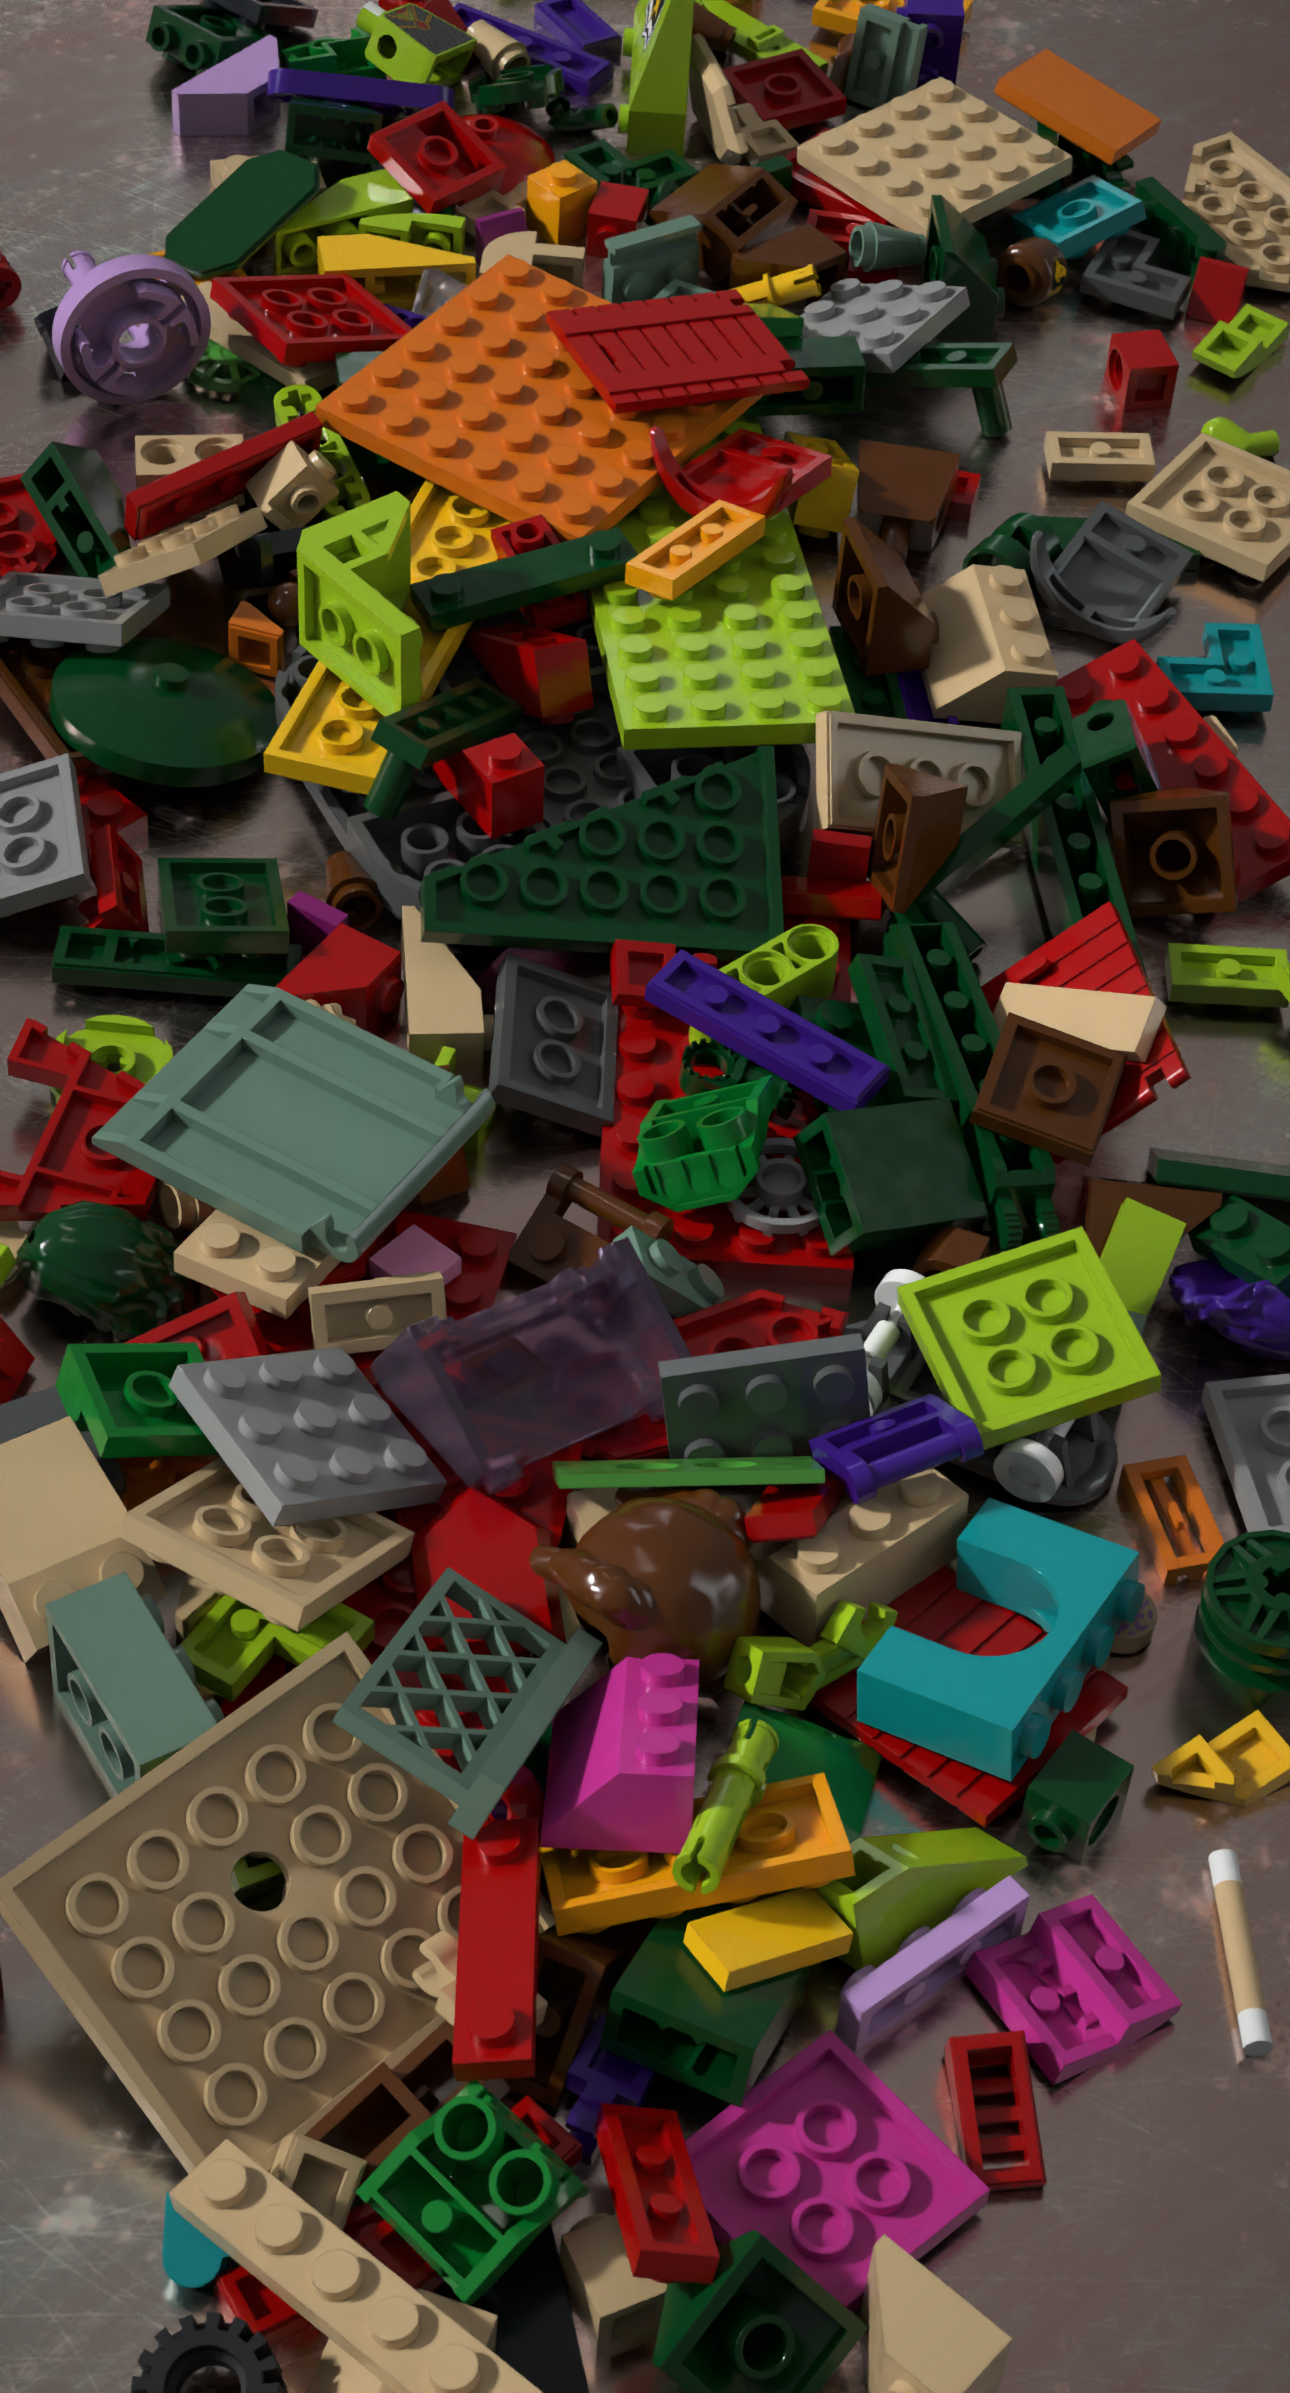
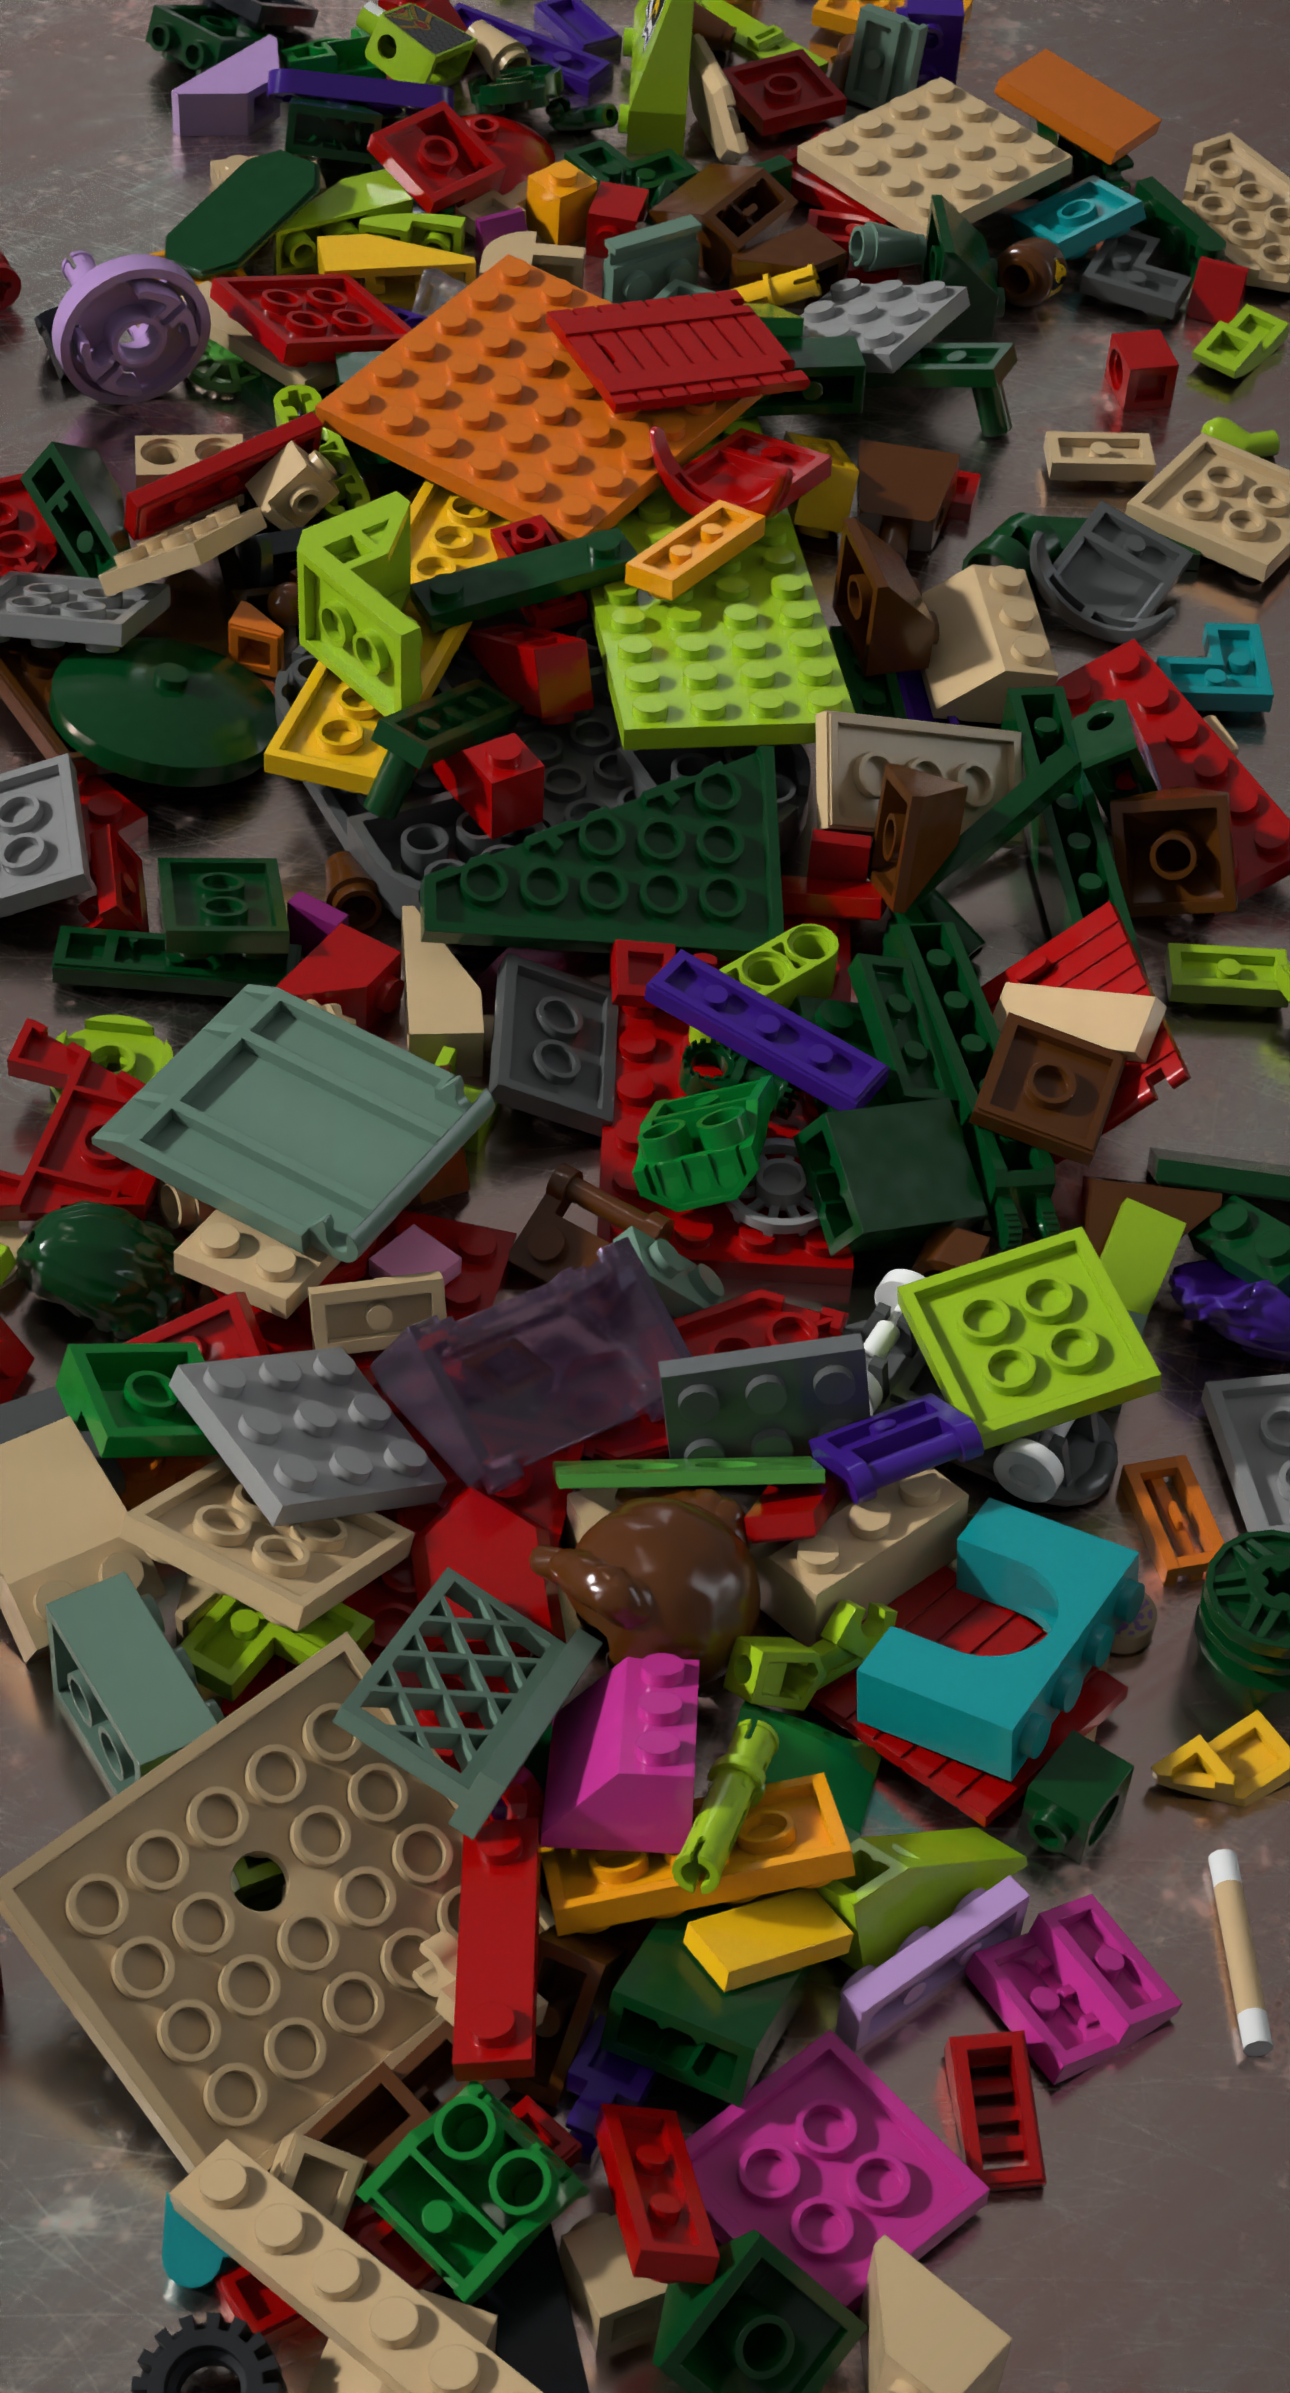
(763, 138): tan plate -> none

